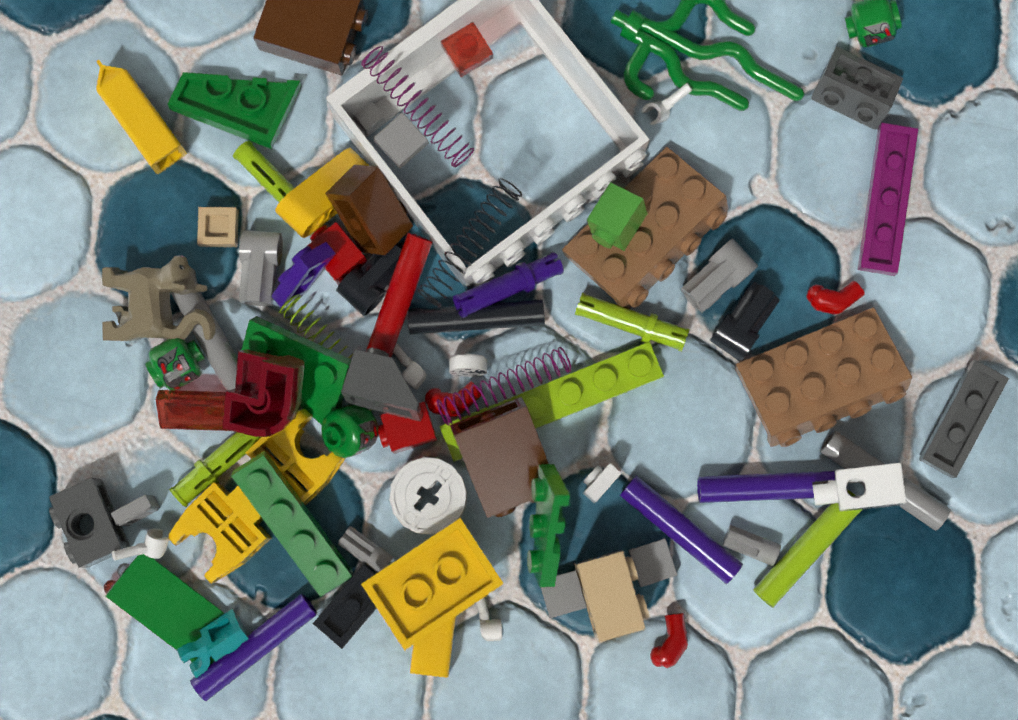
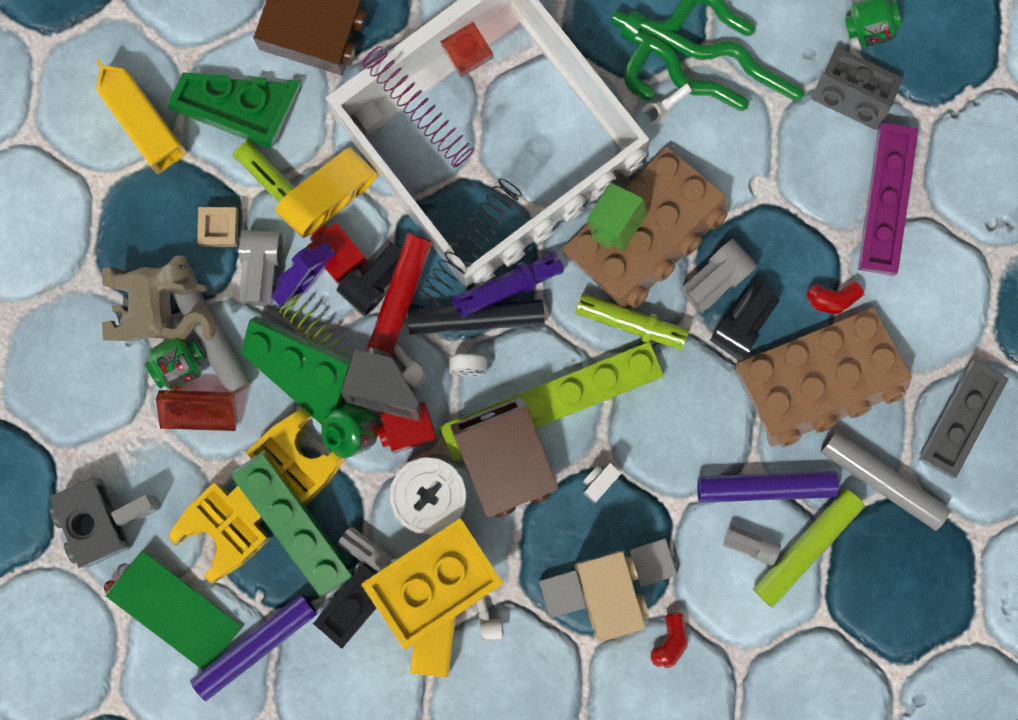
(153, 546): white hand -> none
(210, 469): lime pin -> none
(217, 640): teal plate -> none
(264, 394): dark red brick -> none
(369, 209): reddish brown brick -> none
(401, 140): light grey tile -> none
(435, 393): red arm -> none
(510, 385): magenta piece -> none
(550, 496): green wing -> none
(681, 530): dark purple piece -> none
(881, 485): white torso -> none

